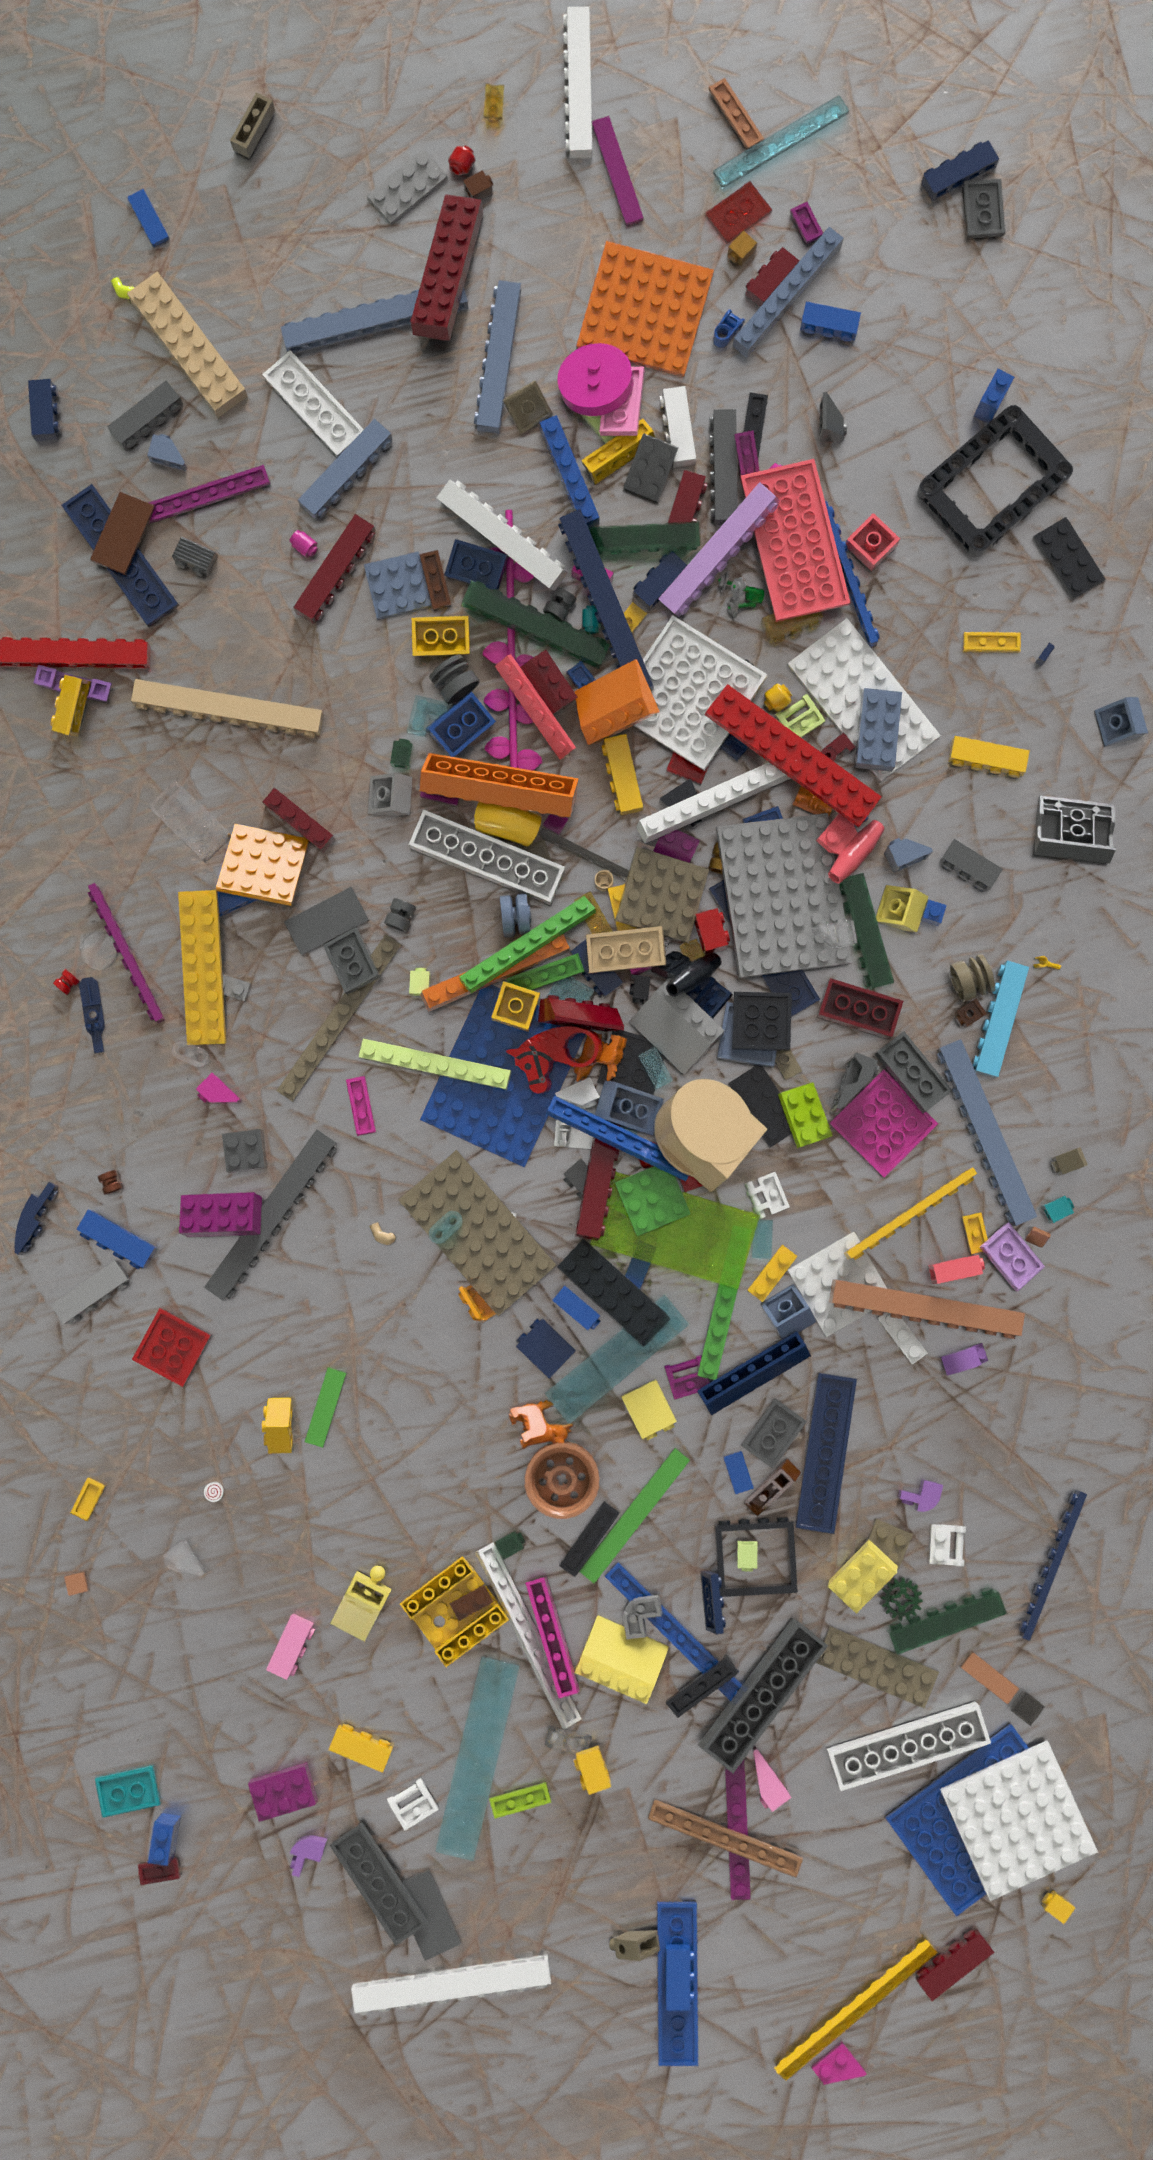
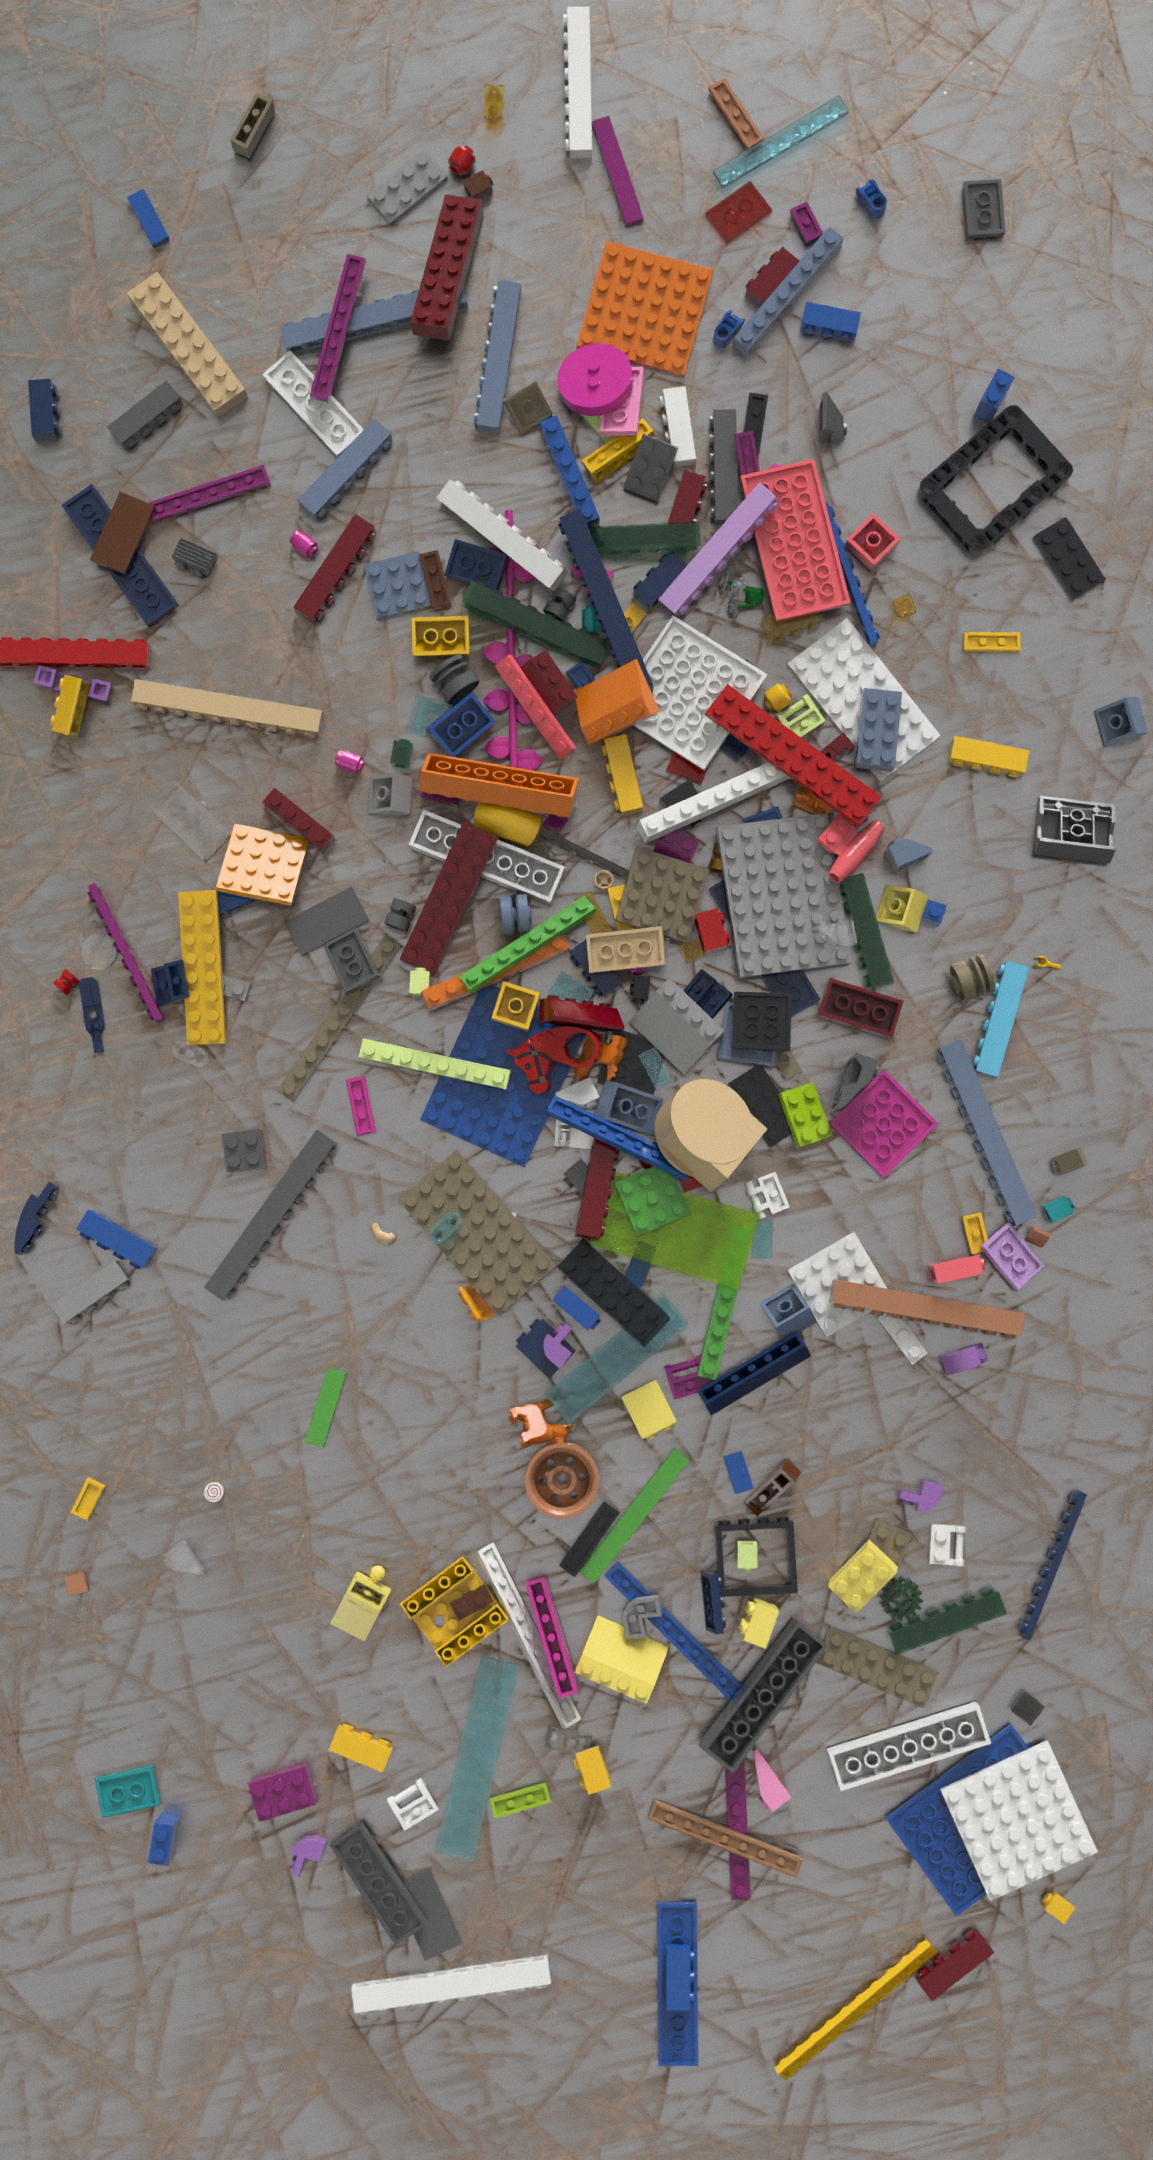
(109, 1177): copper wheel -> none
(120, 290): neon yellow arm -> none
(155, 1873): dark red plate -> none
(165, 452): sand blue slope -> none
(170, 983): none -> dark blue slope
(171, 1347): red plate -> none
(216, 1092): dark pink slope -> none
(220, 1214): magenta brick -> none
(278, 1425): yellow brick -> none
(291, 1647): bright pink brick -> none
(337, 328): none -> magenta plate
(349, 762): none -> dark pink brick
(449, 897): none -> dark red plate
(510, 1544): clear green brick -> none
(548, 973): bright green plate -> none
(554, 1349): none -> medium lavender brick
(628, 1945): dark tan torso -> none
(685, 973): black plate -> none
(702, 1687): black plate -> none
(741, 248): pearl gold brick -> none
(758, 1621): none -> light yellow brick
(772, 1273): yellow plate -> none
(774, 1433): dark grey plate -> none
(826, 1453): dark blue plate -> none
(838, 2066): dark pink wing -> none
(870, 196): none -> blue piece
(904, 606): none -> clear yellow plate
(904, 1219): yellow plate -> none
(913, 1072): dark grey plate -> none
(962, 168): dark blue brick -> none
(970, 865): dark grey brick -> none
(977, 1010): reddish brown brick -> none
(989, 1677): nougat tile -> none
(1045, 654): dark blue tile -> none

